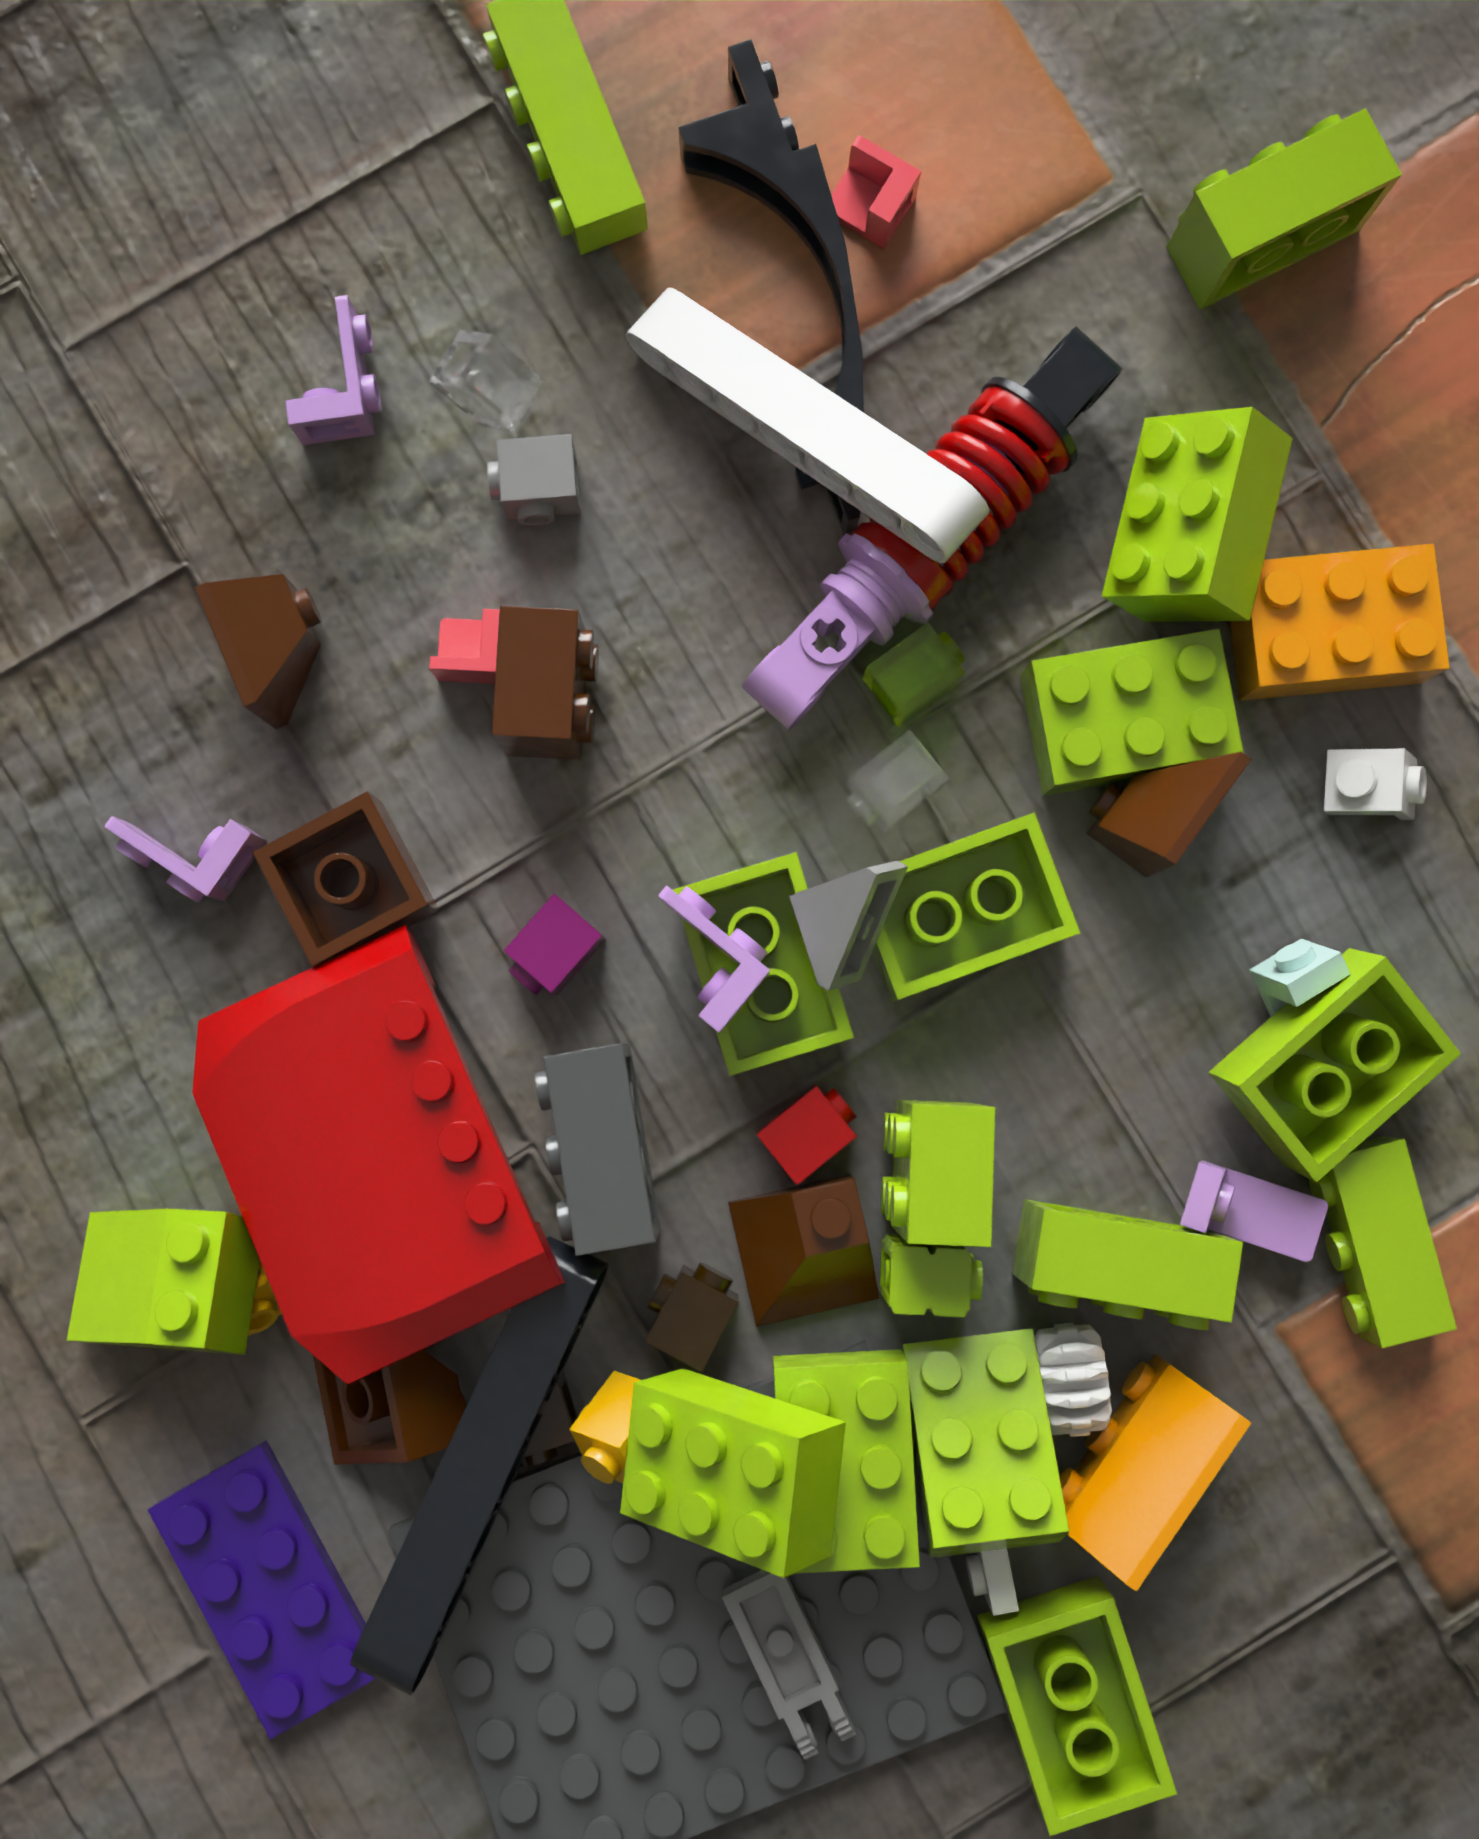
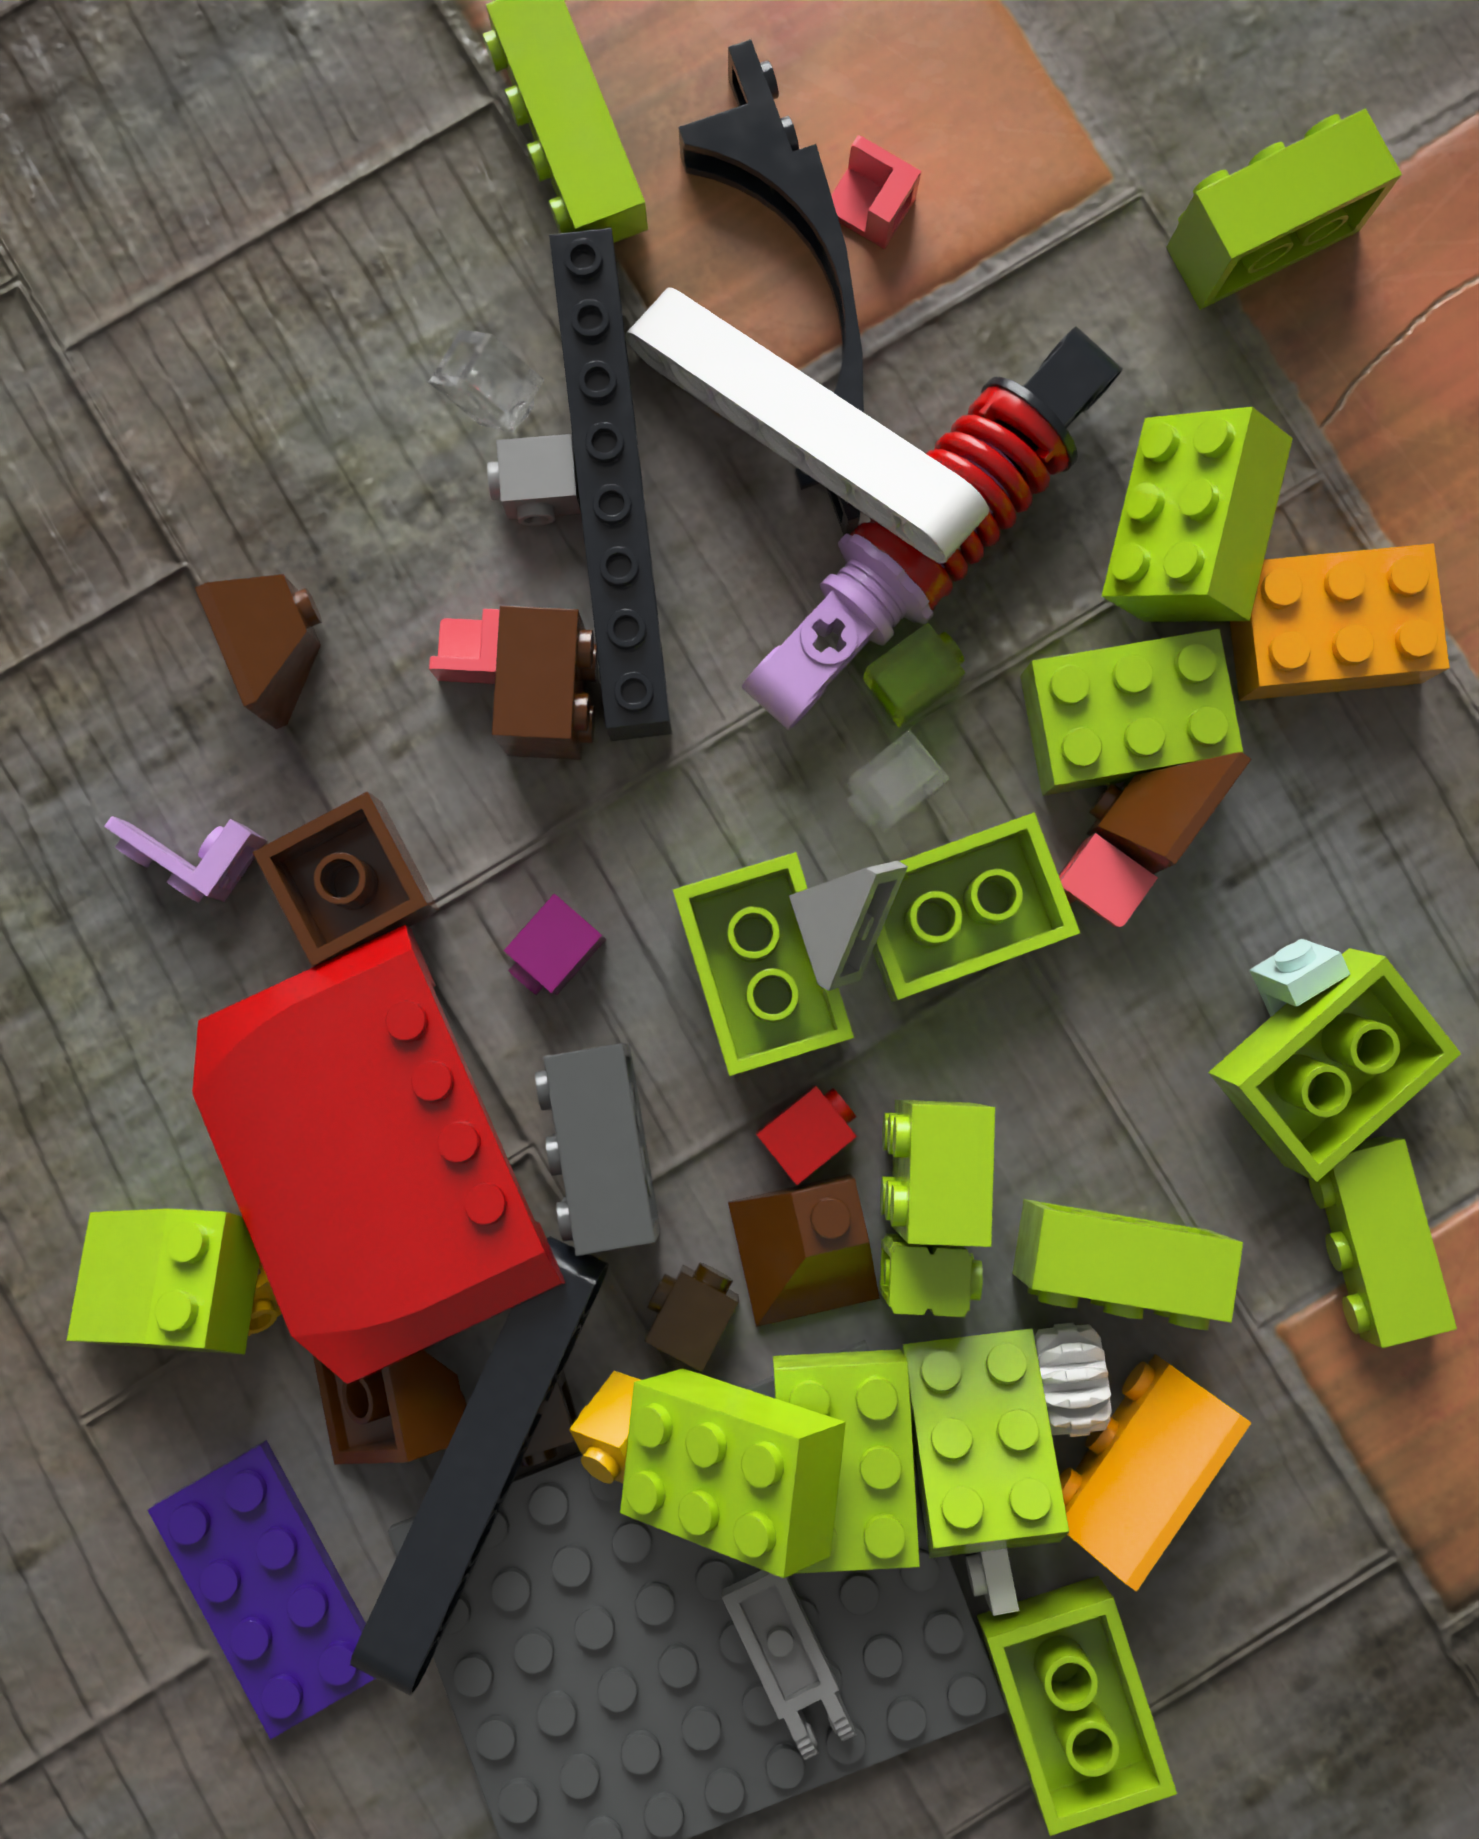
(337, 415): lavender bracket -> none
(610, 485): none -> black brick
(724, 992): lavender bracket -> none
(1105, 880): none -> coral panel
(1254, 1211): lavender bracket -> none
(1374, 782): white bracket -> none

